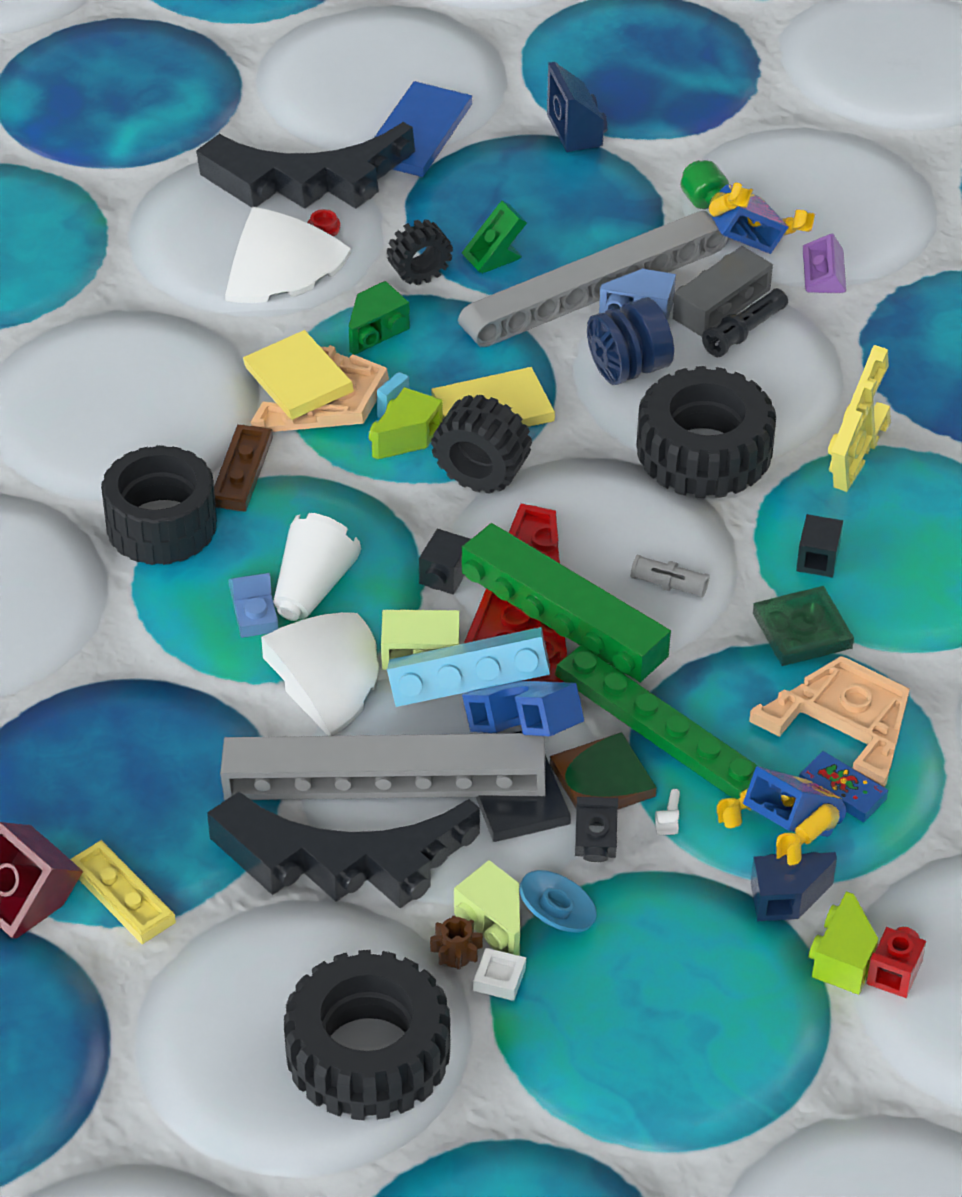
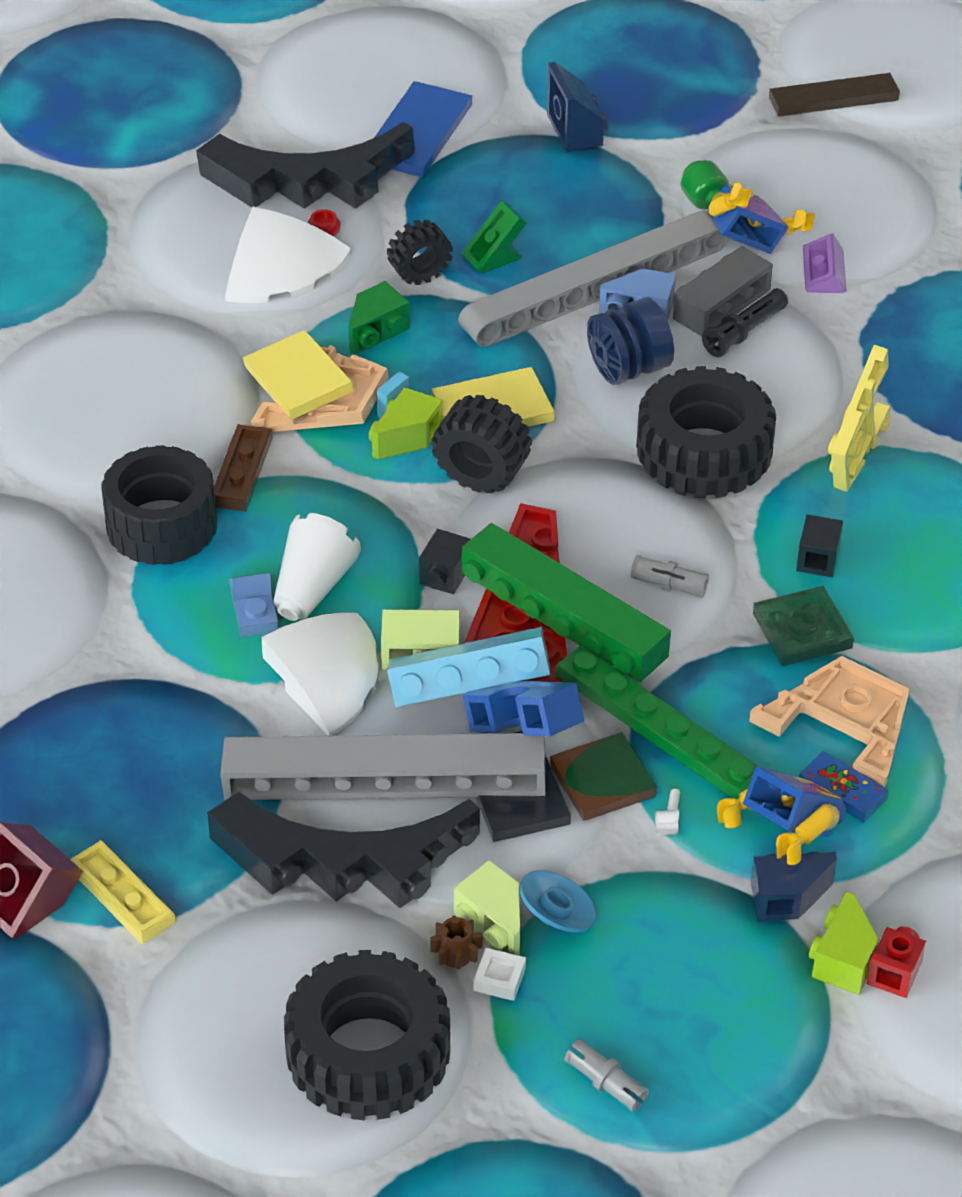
(596, 812): black brick -> none
(606, 1075): none -> light grey pin
(834, 94): none -> dark brown tile

